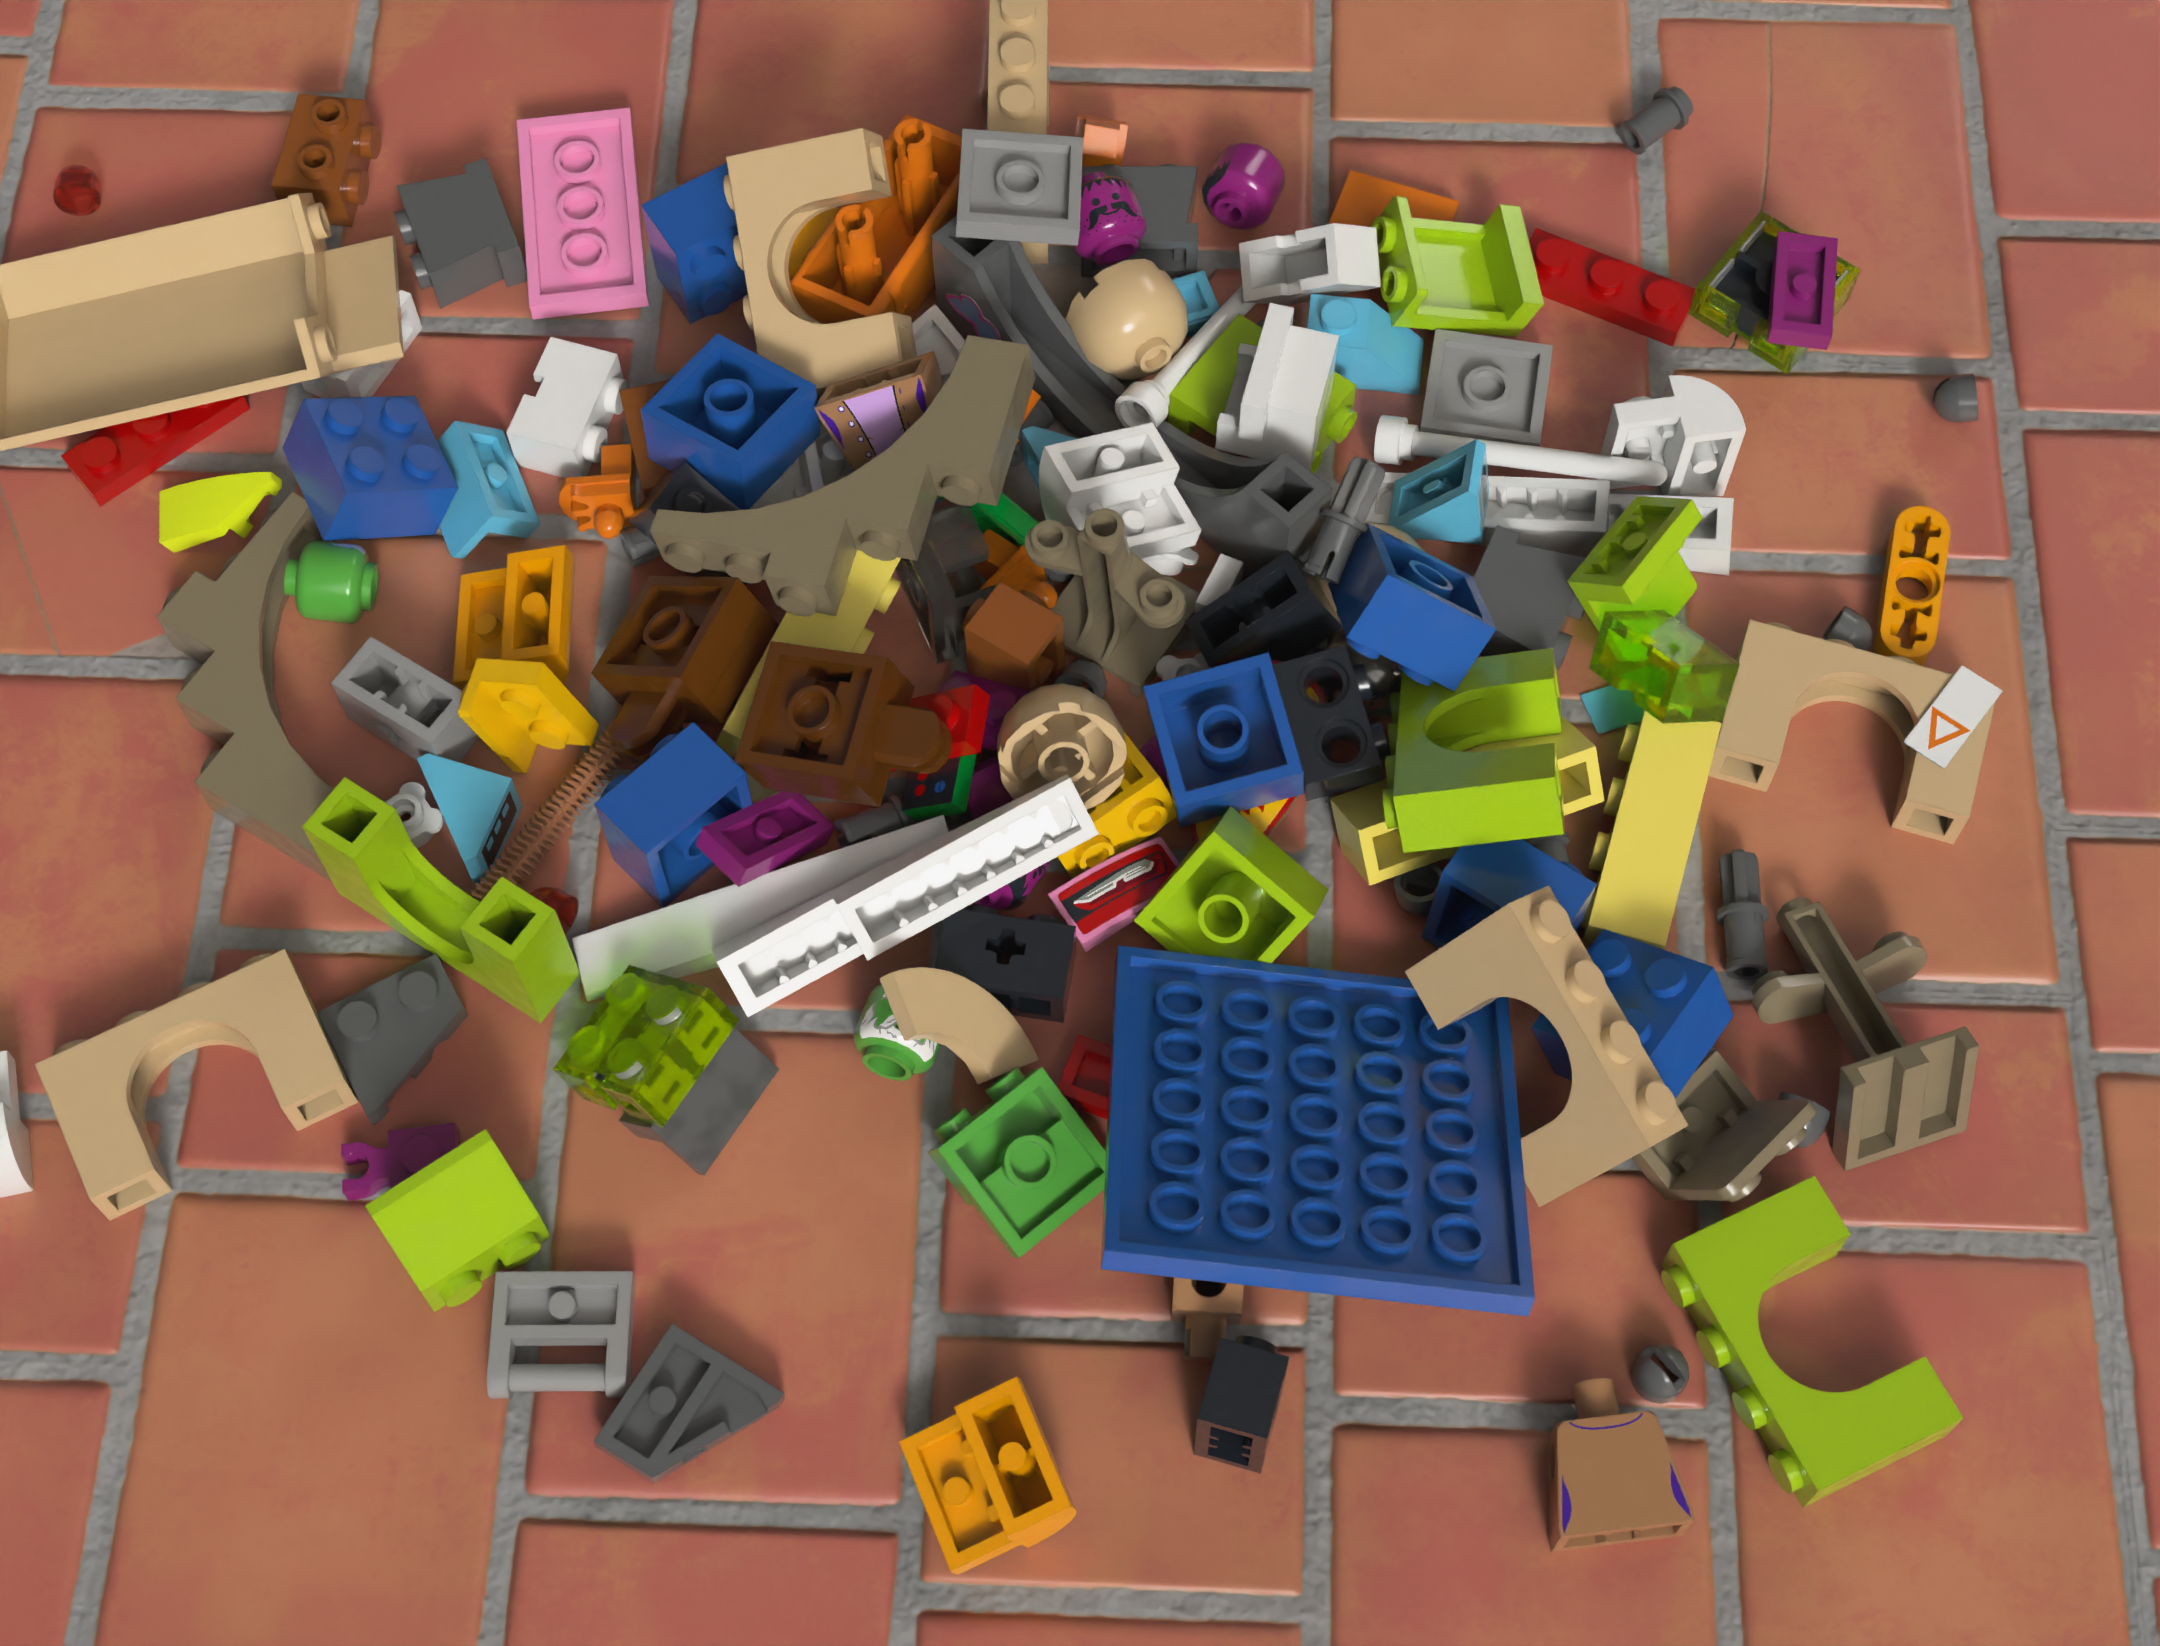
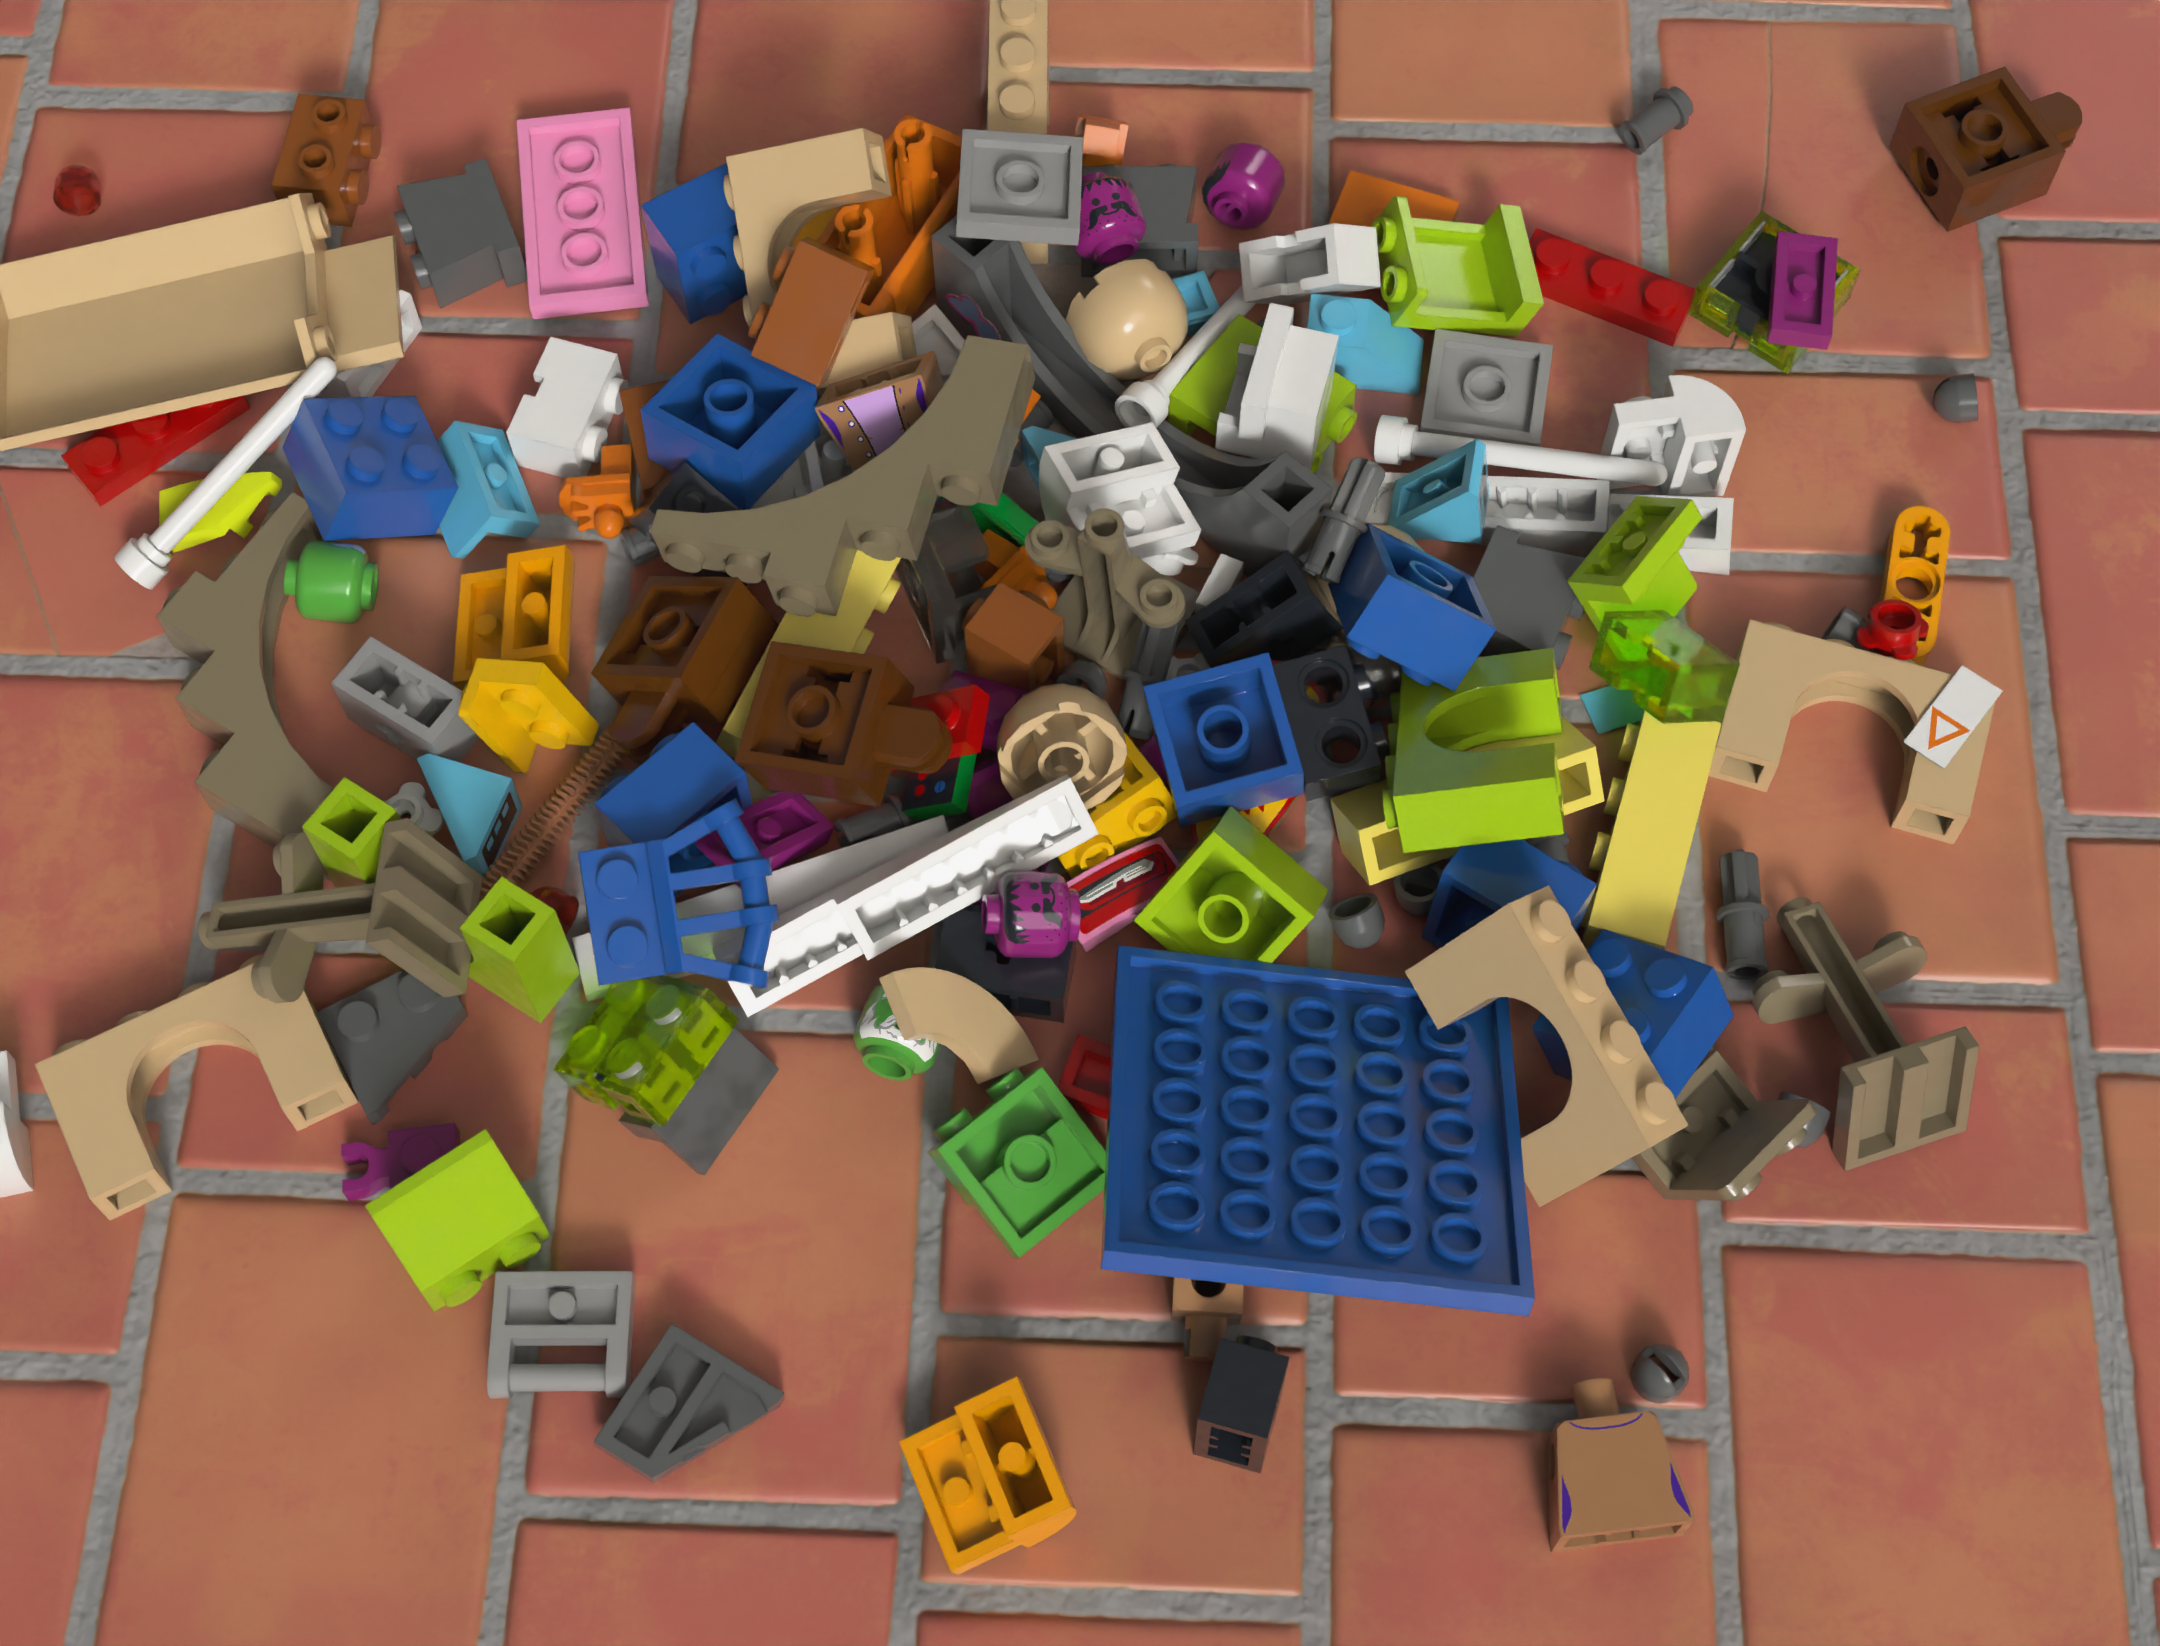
(148, 556): none -> white piece
(405, 915): none -> dark tan piece
(636, 914): none -> blue plate
(810, 310): none -> dark orange brick
(1031, 914): none -> magenta head
(1148, 667): none -> dark grey axle
(1358, 920): none -> dark grey hinge
(1813, 1435): lime arch -> none
(1893, 629): none -> red plate
(1983, 146): none -> reddish brown brick

